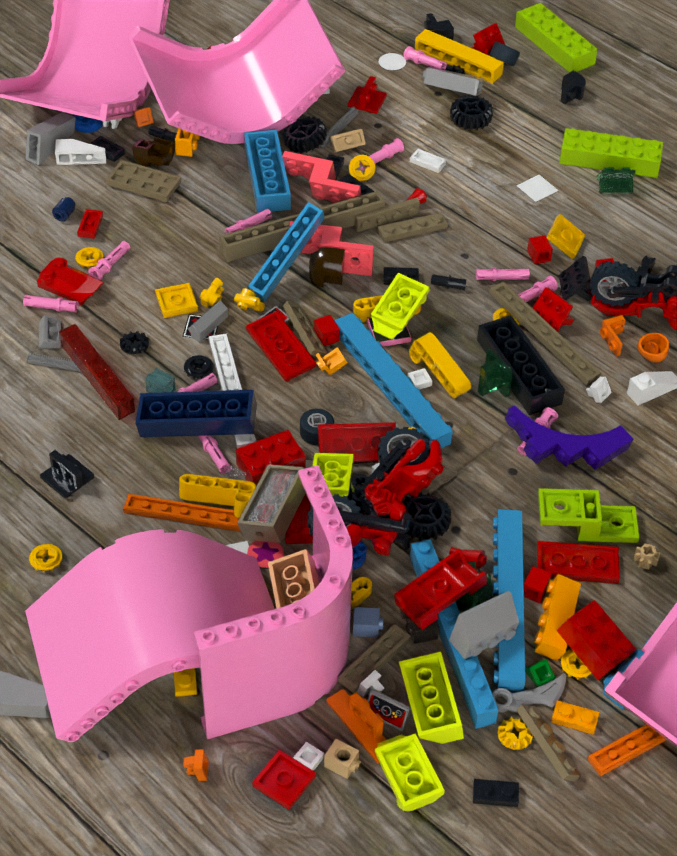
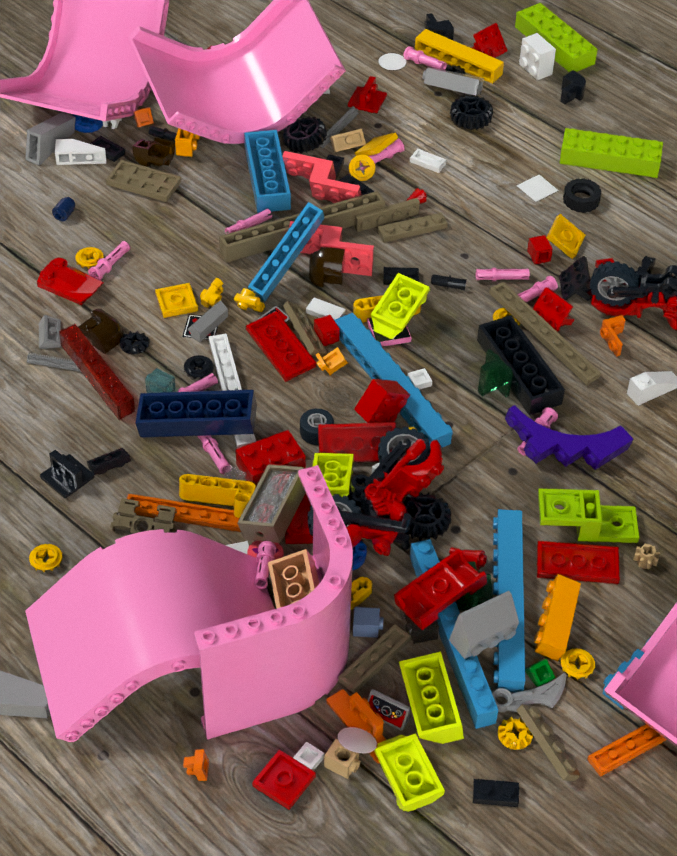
(49, 303): bright pink pin -> none
(90, 224): red plate -> none
(102, 330): none -> dark brown brick
(108, 461): none -> black plate
(127, 516): none -> dark tan piece
(185, 682): yellow plate -> none
(262, 559): none -> bright pink pin
(321, 308): none -> white tile
(357, 740): none -> white sticker
(370, 683): white tile -> none
(377, 144): none -> yellow tile
(382, 401): none -> red brick
(440, 363): yellow beam -> none
(504, 53): black wheel -> none
(536, 584): red brick -> none
(537, 56): none -> white brick
(575, 717): light orange plate -> none
(582, 186): none -> black tyre
(596, 639): red brick -> none
(599, 390): white tile -> none
(616, 181): clear green bracket -> none
(653, 347): orange hat -> none

